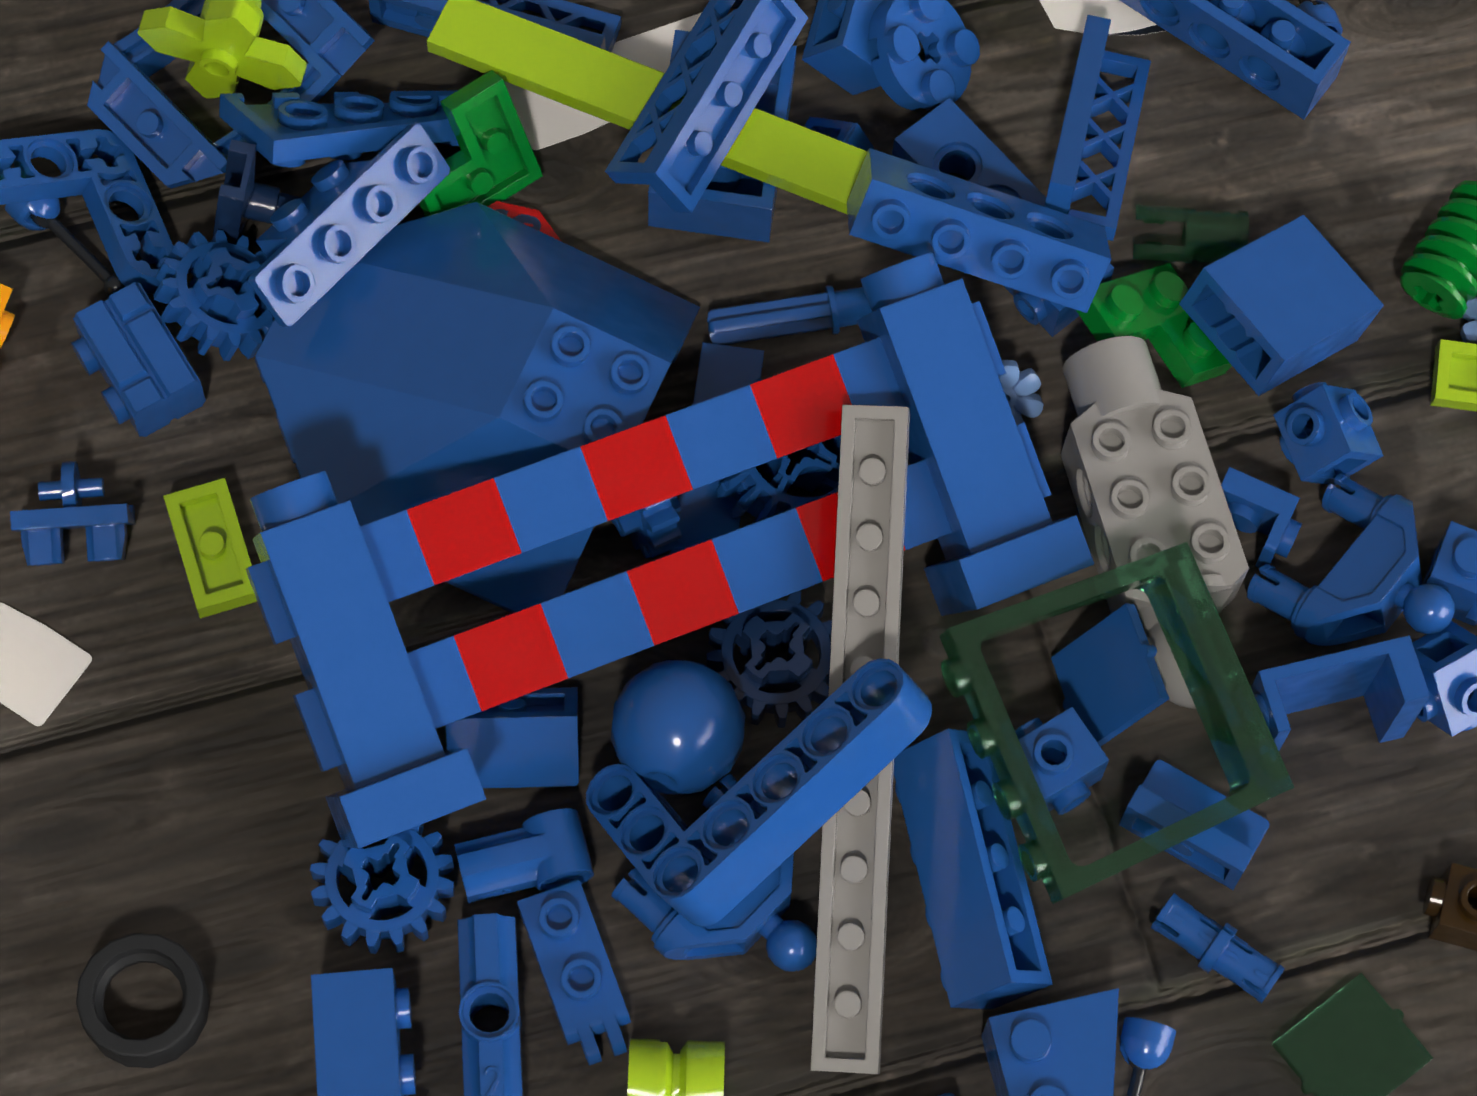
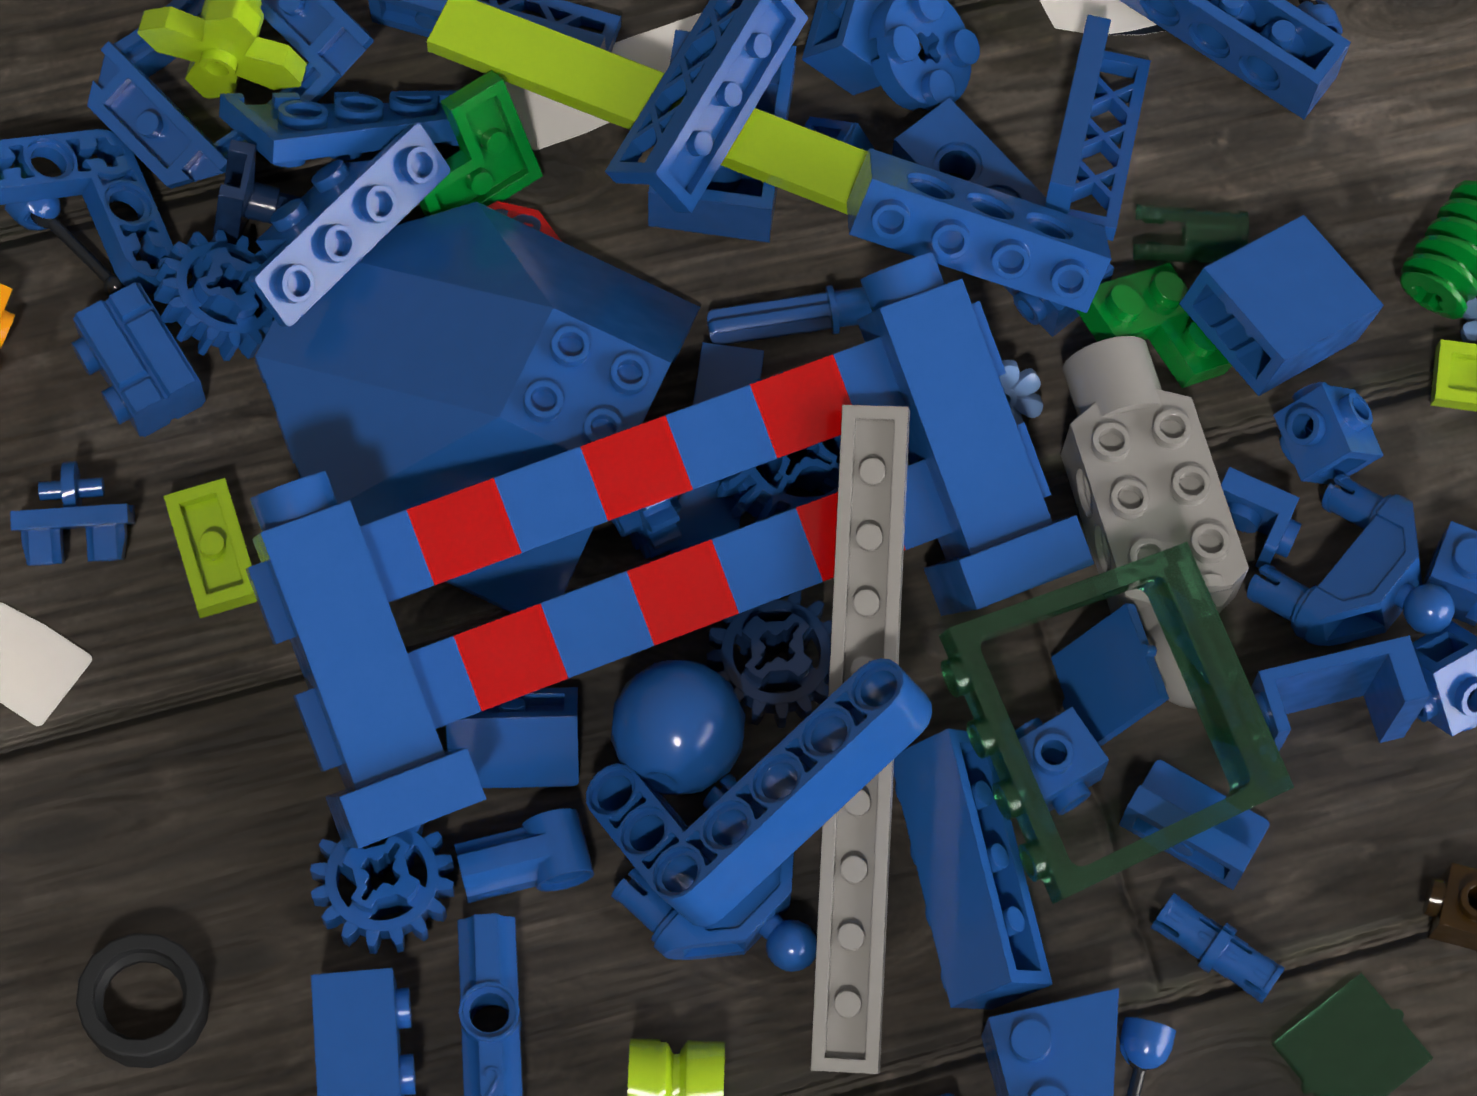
(575, 968): blue hinge -> none

